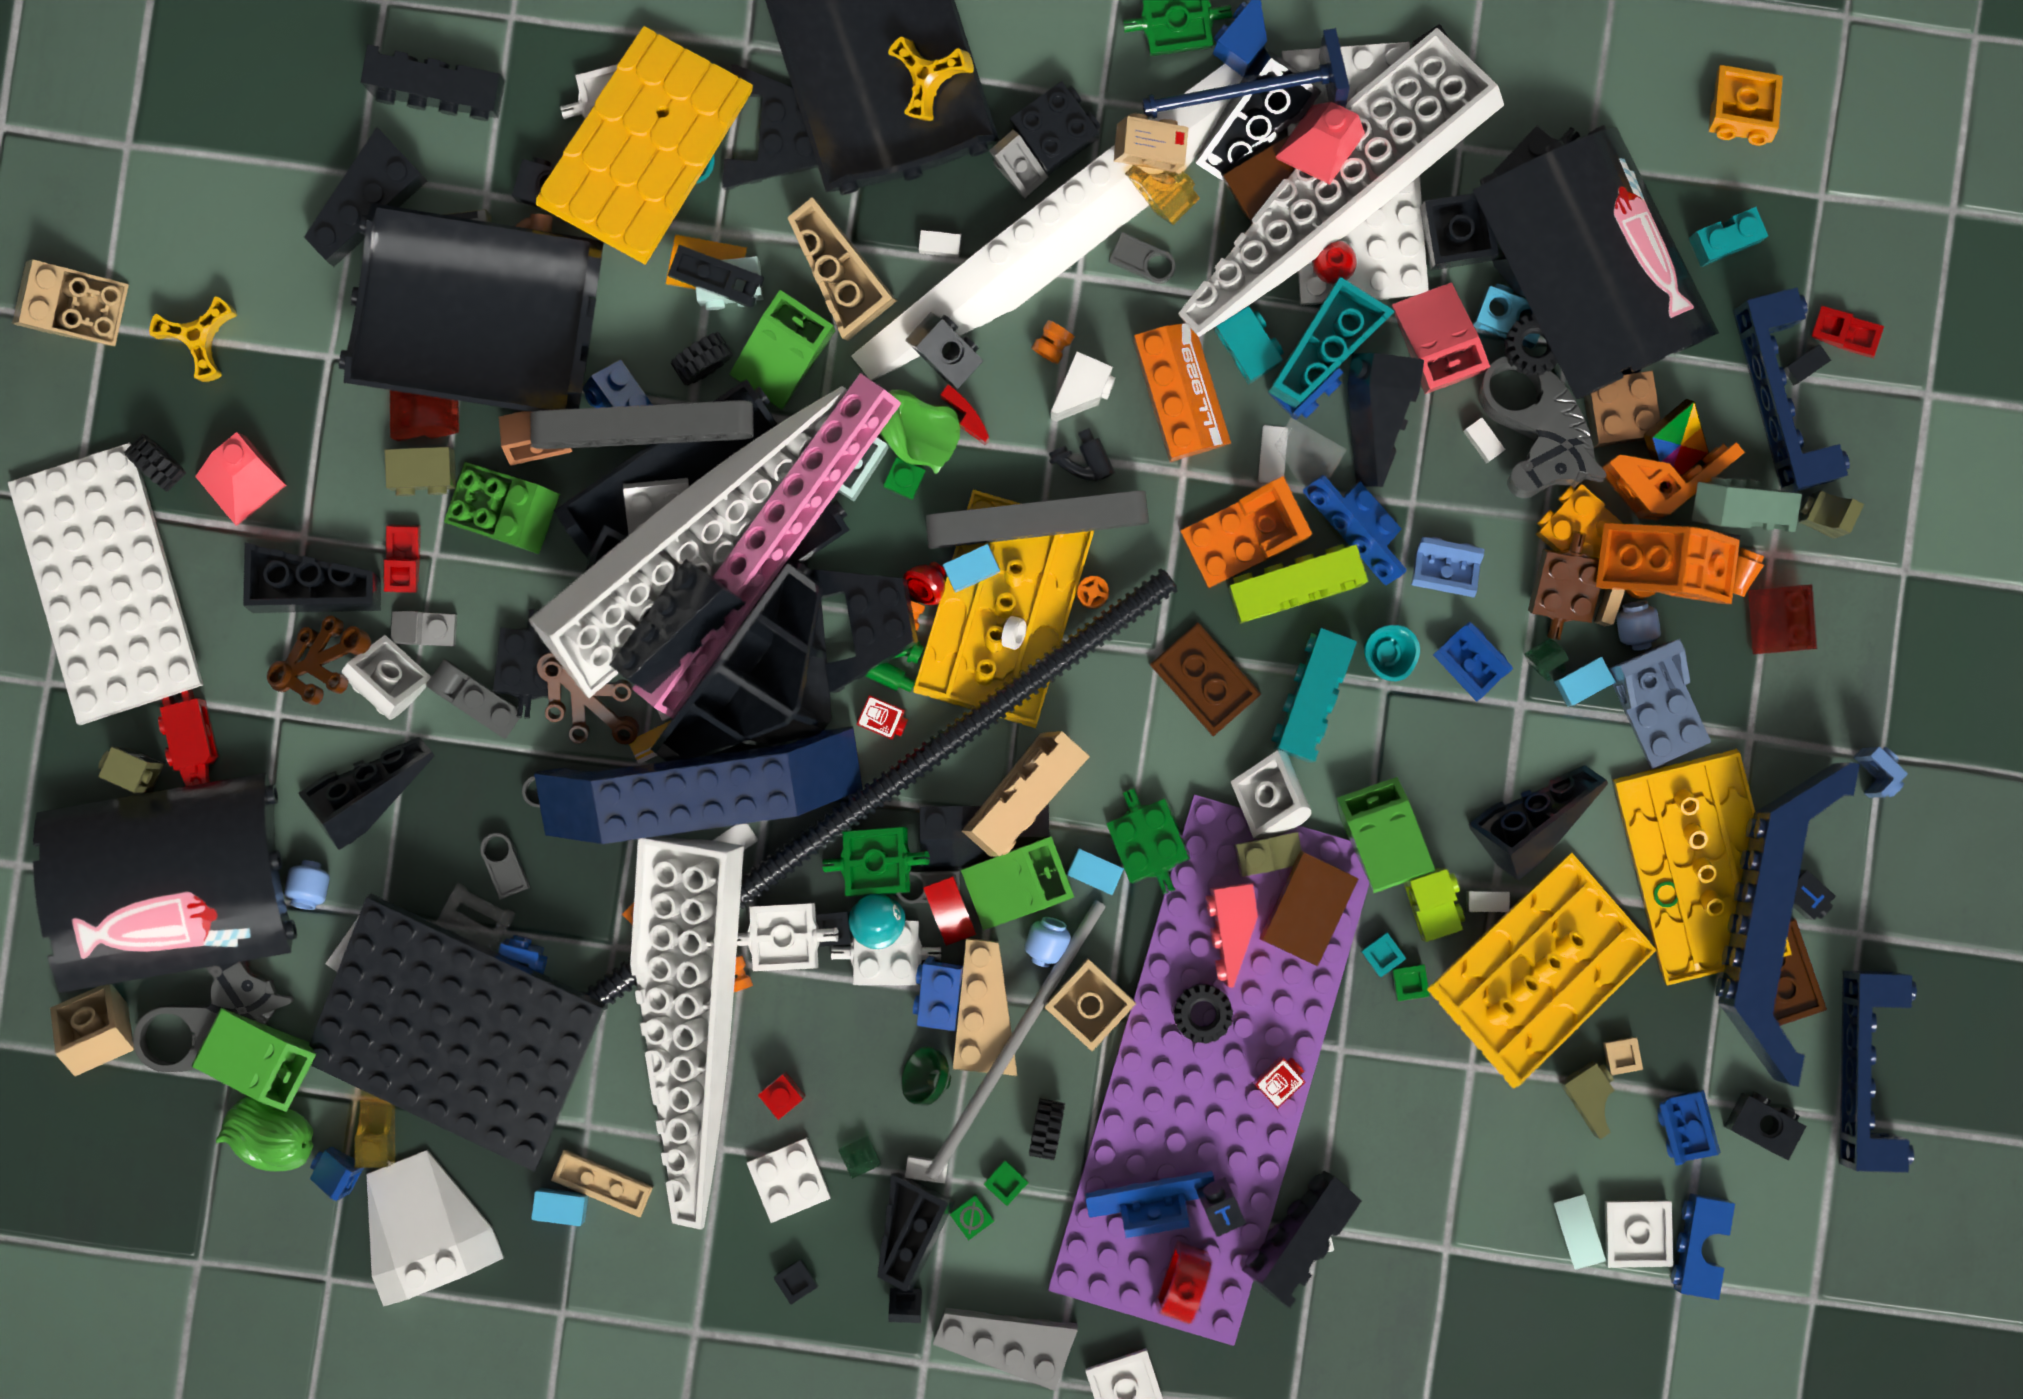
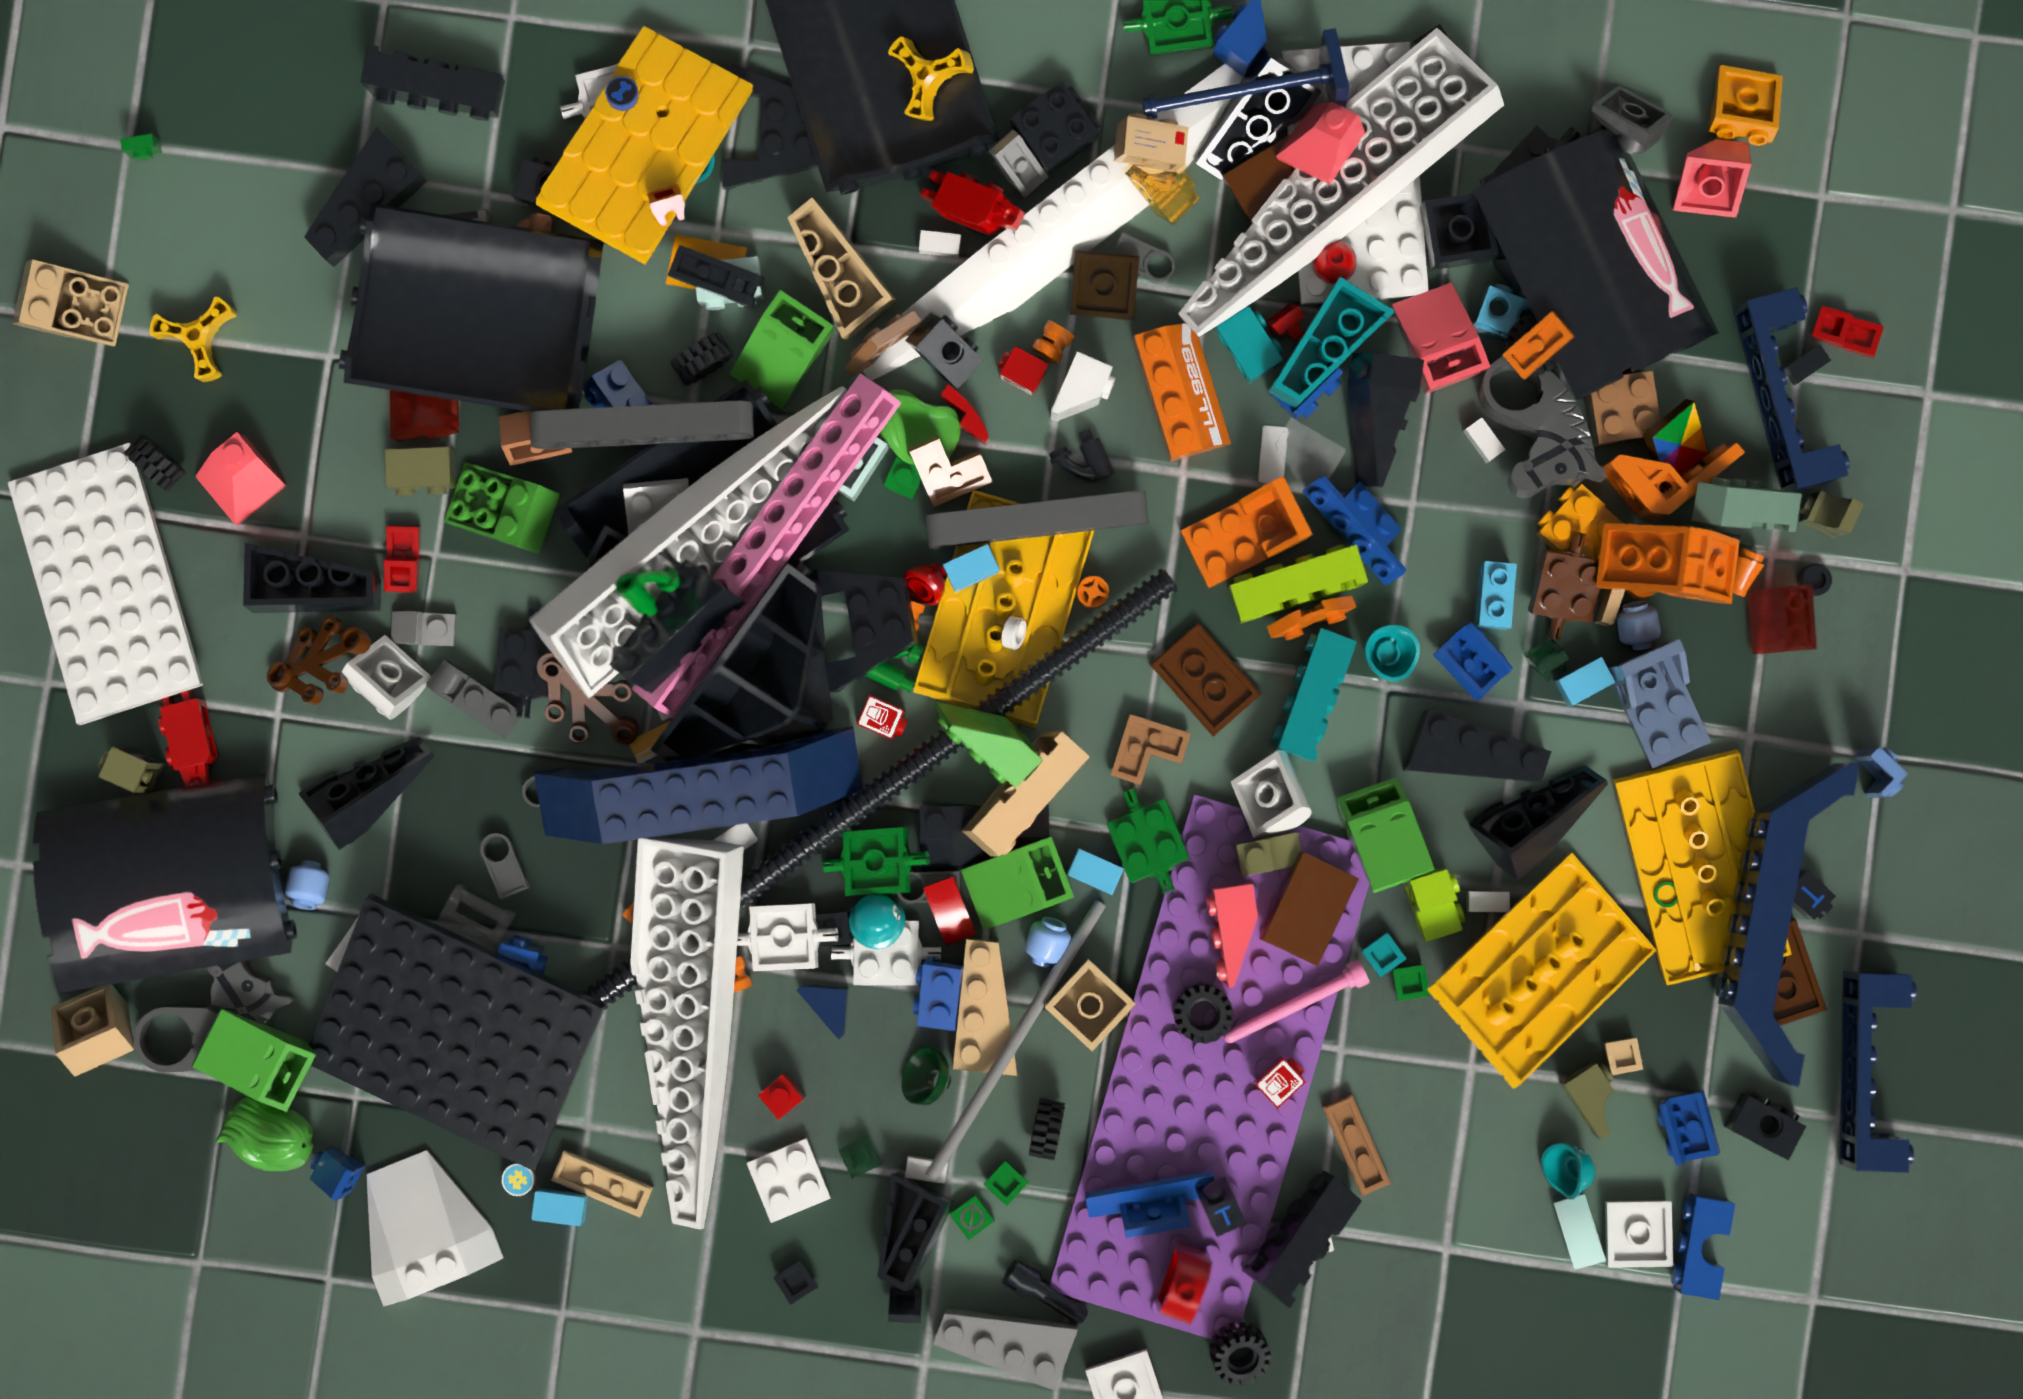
(141, 147): none -> green plate
(375, 1134): clear yellow arch -> none
(518, 1179): none -> tile
(622, 93): none -> tile
(632, 588): none -> green plant
(666, 200): none -> tile
(828, 1004): none -> dark blue slope
(879, 341): none -> medium nougat plate
(945, 479): none -> plate
(972, 204): none -> red hinge
(991, 741): none -> slope
(1022, 370): none -> red brick
(1027, 1280): none -> black piece
(1104, 285): none -> dark brown tile
(1144, 739): none -> medium nougat plate
(1243, 1368): none -> black tyre
(1286, 322): none -> red tile
(1328, 610): none -> orange plate
(1352, 976): none -> bright pink piece
(1356, 1145): none -> medium nougat tile
(1447, 566): medium blue bracket -> none
(1465, 749): none -> black wedge
(1495, 595): none -> medium azure brick
(1538, 345): none -> orange plate
(1568, 1169): none -> teal helmet
(1632, 119): none -> flat silver slope
(1714, 178): none -> coral slope
(1739, 234): teal brick -> none
(1816, 575): none -> black tile

